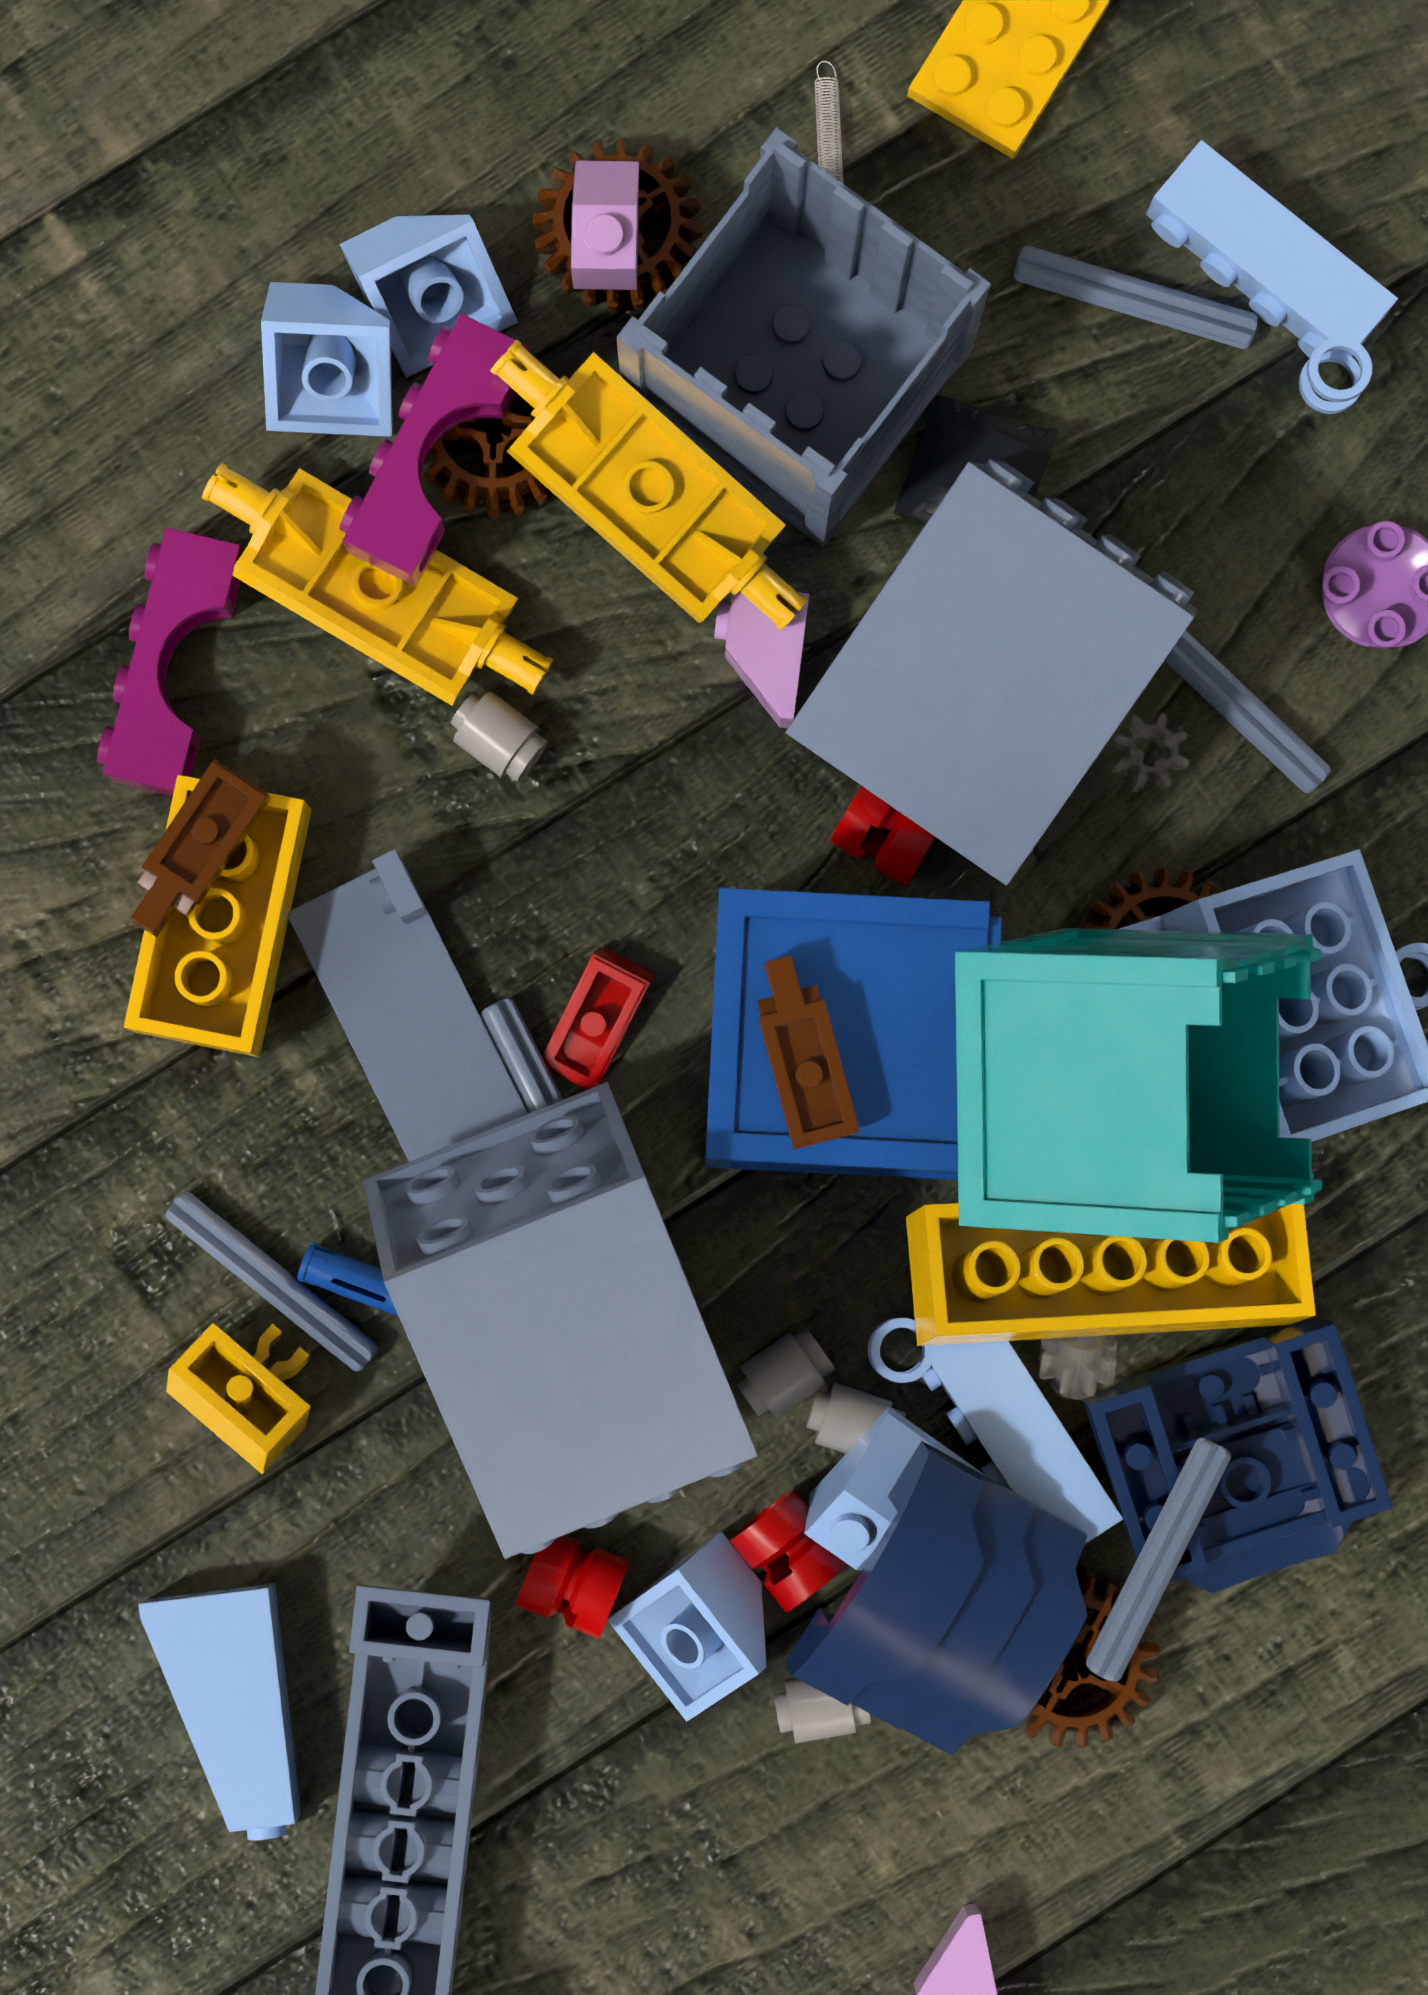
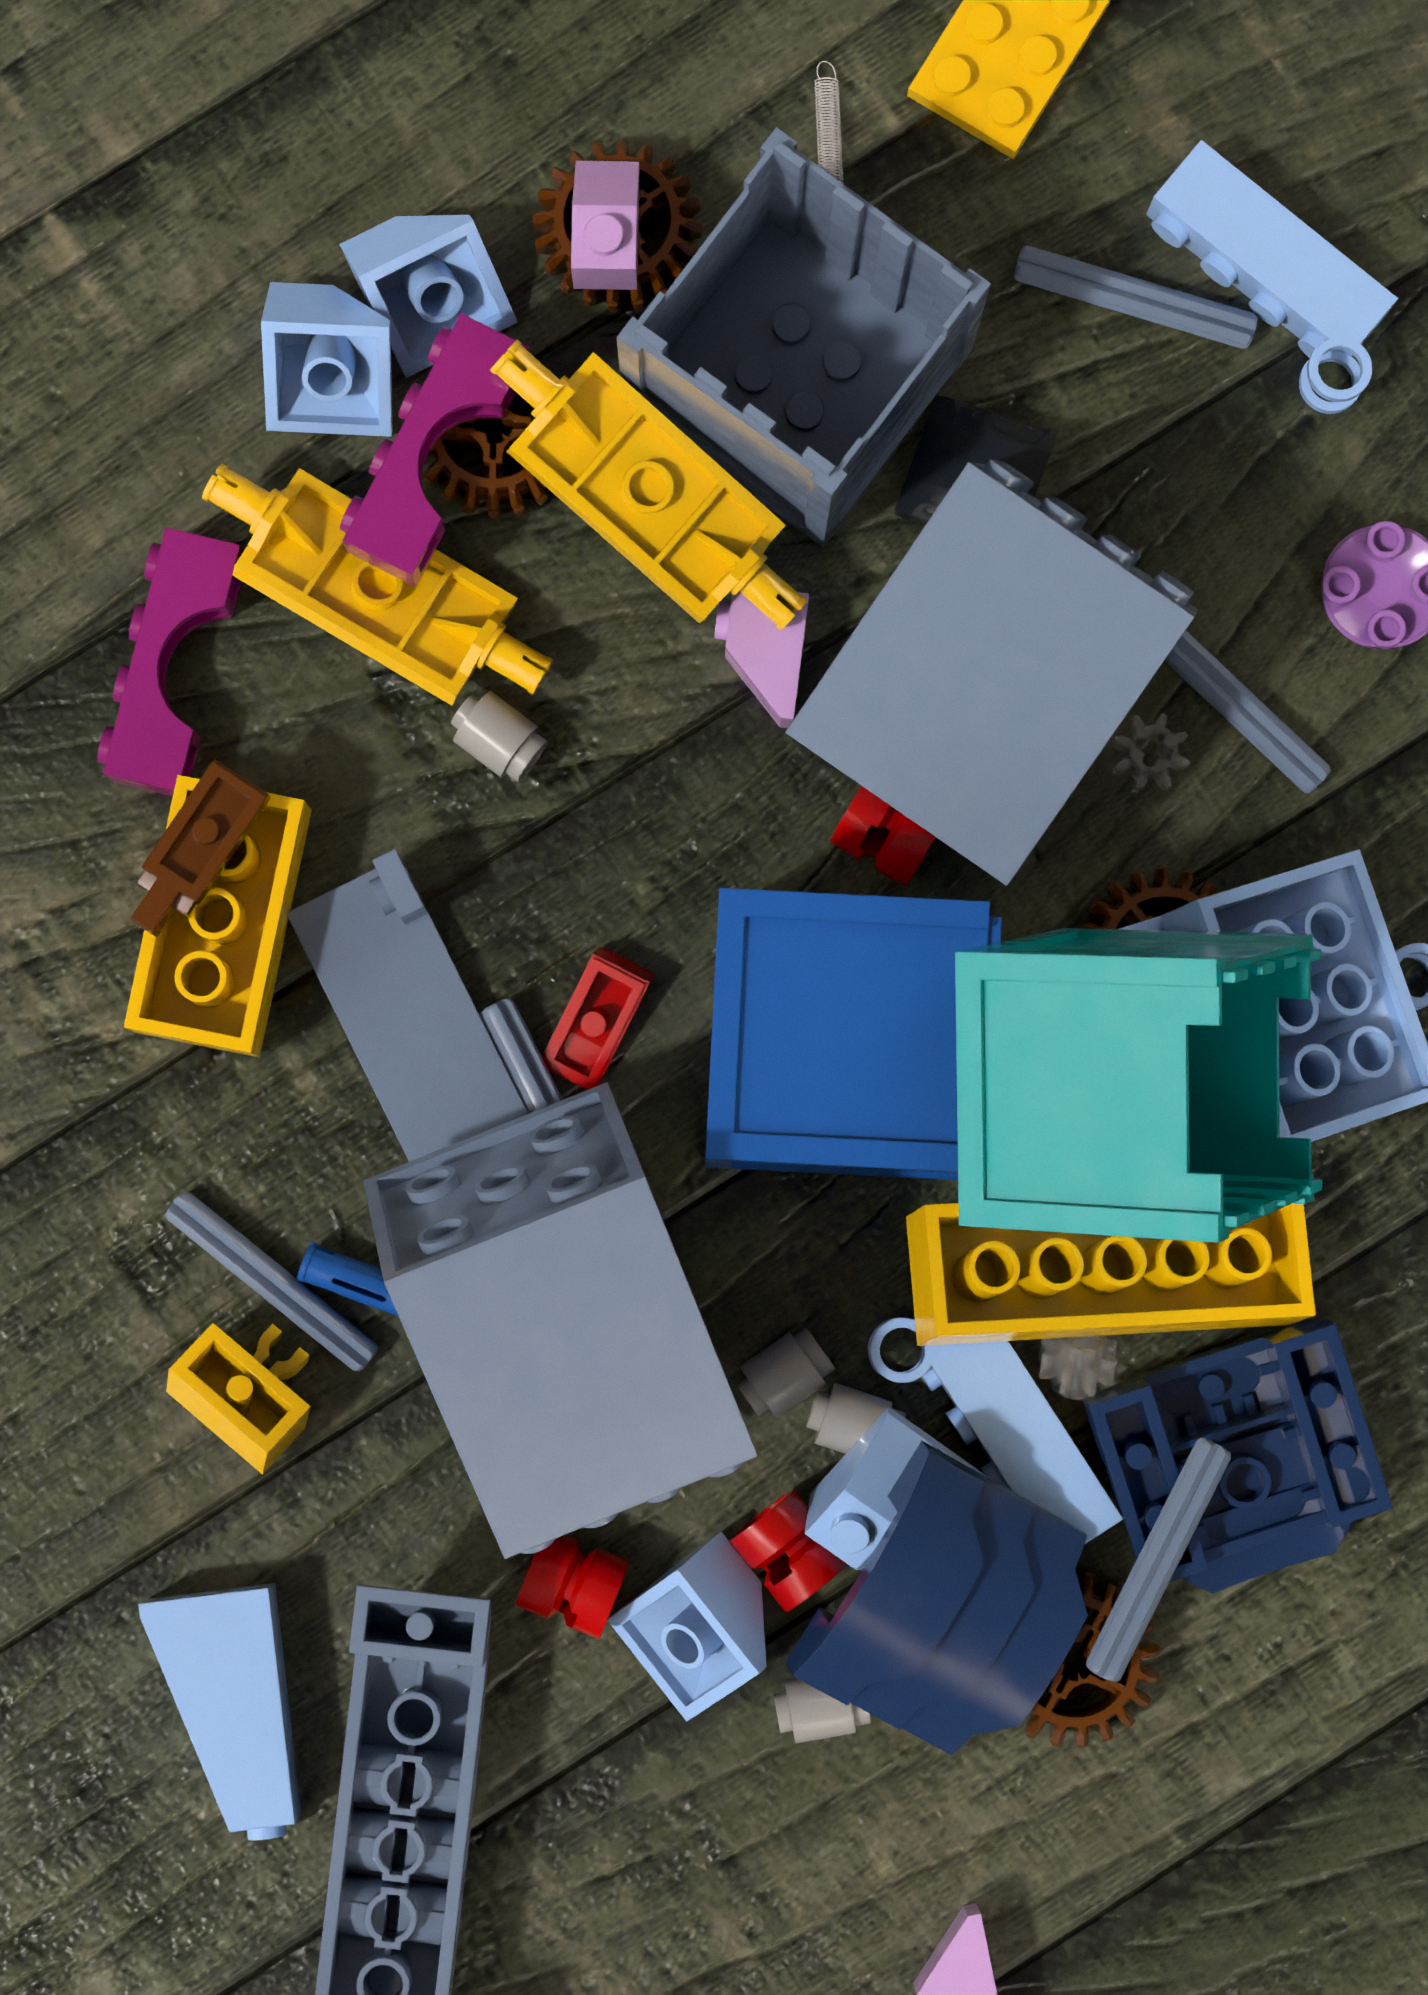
(804, 1059): reddish brown hinge -> none

